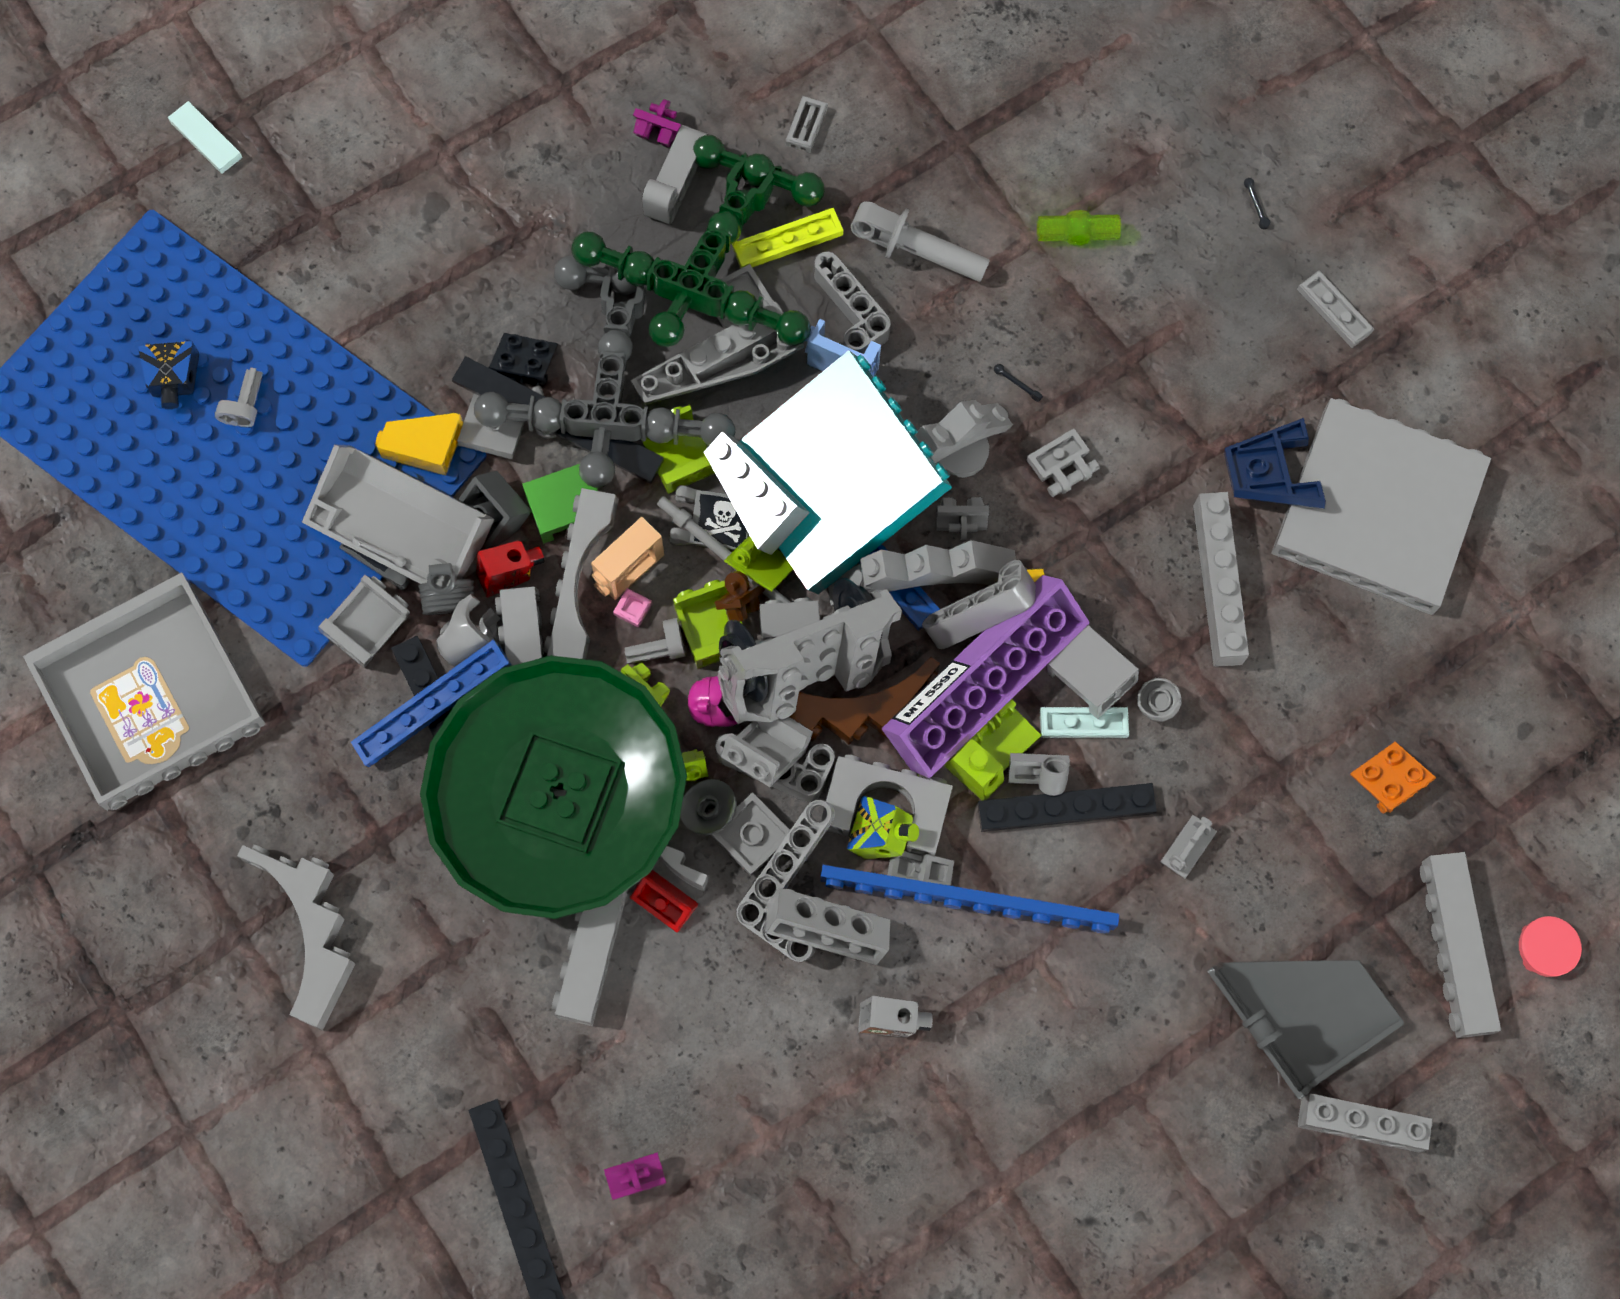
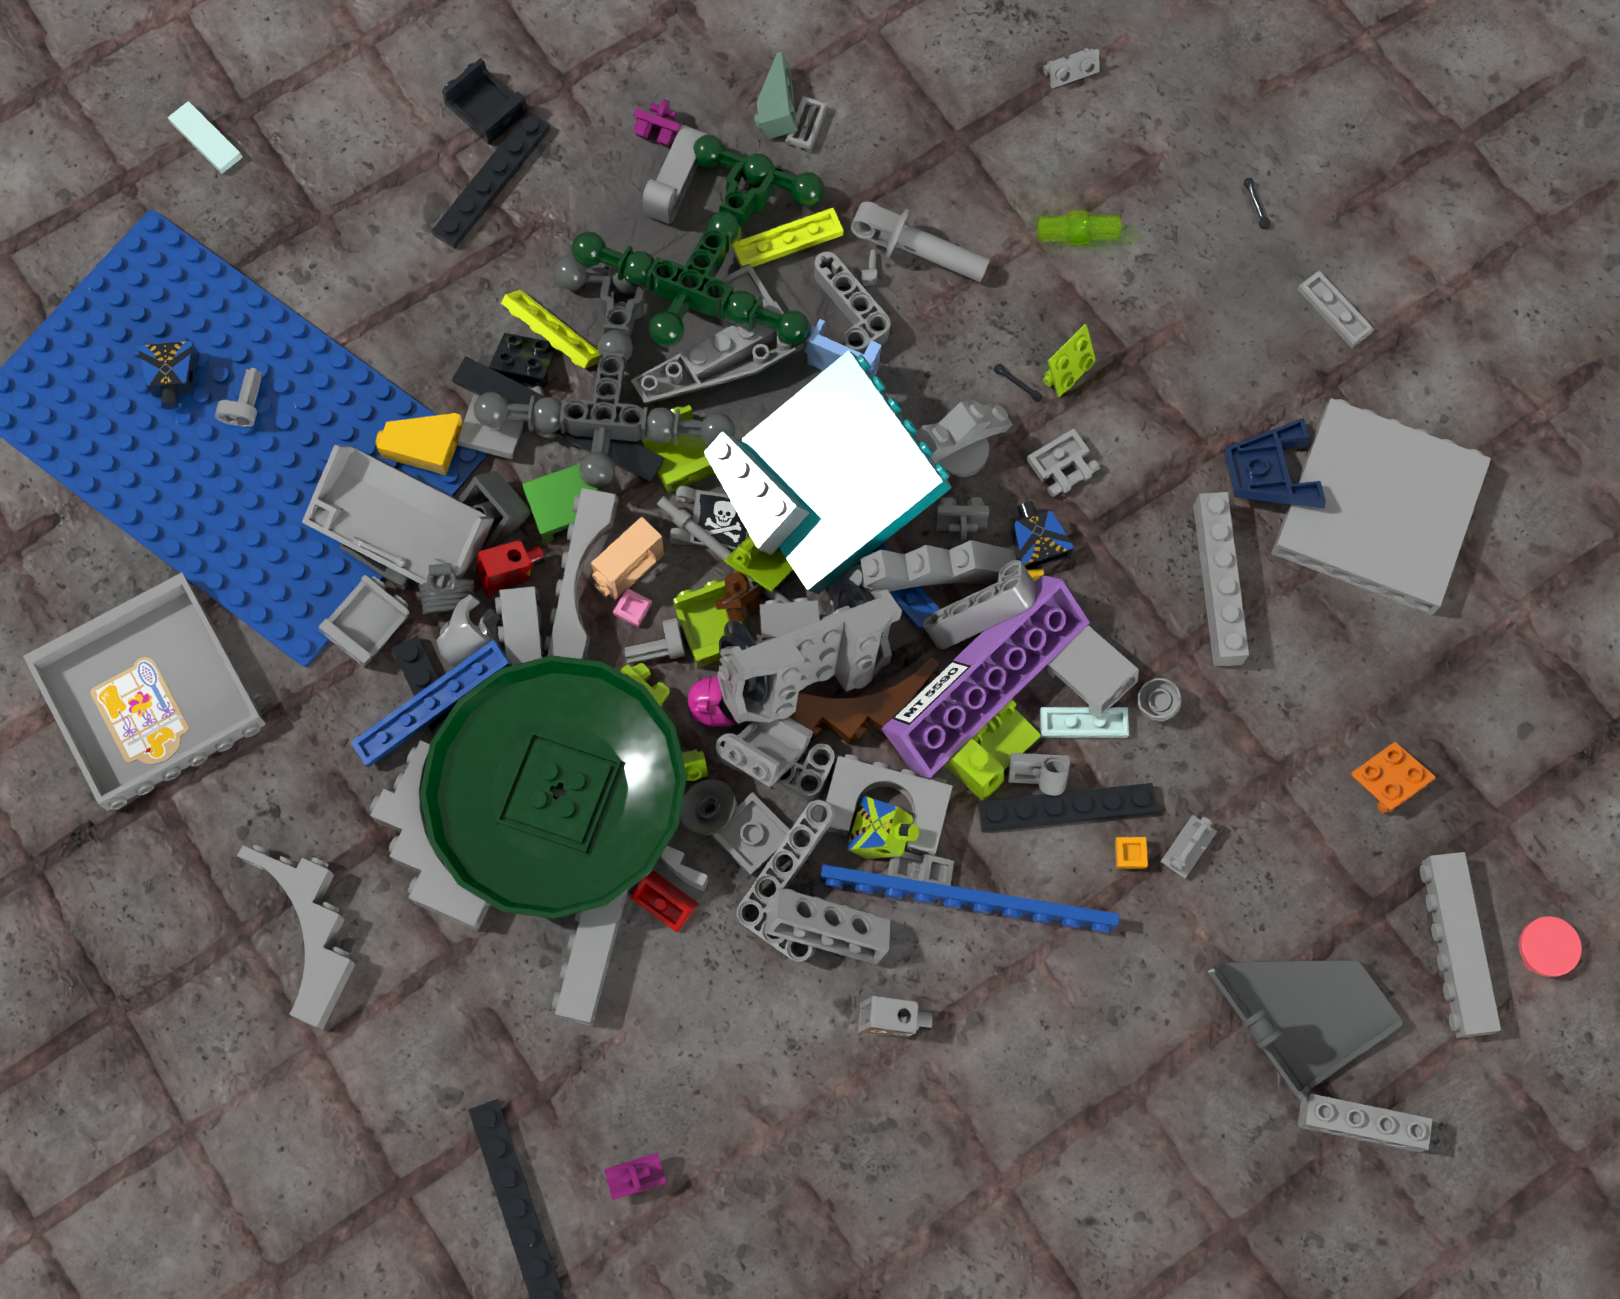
(403, 812): none -> light grey arch
(483, 101): none -> black panel
(491, 179): none -> black plate
(551, 328): none -> neon yellow plate
(776, 101): none -> sand green slope
(869, 276): none -> light grey hand
(1039, 538): none -> torso
(1070, 362): none -> lime hinge
(1076, 67): none -> light grey hinge
(1131, 852): none -> light orange plate

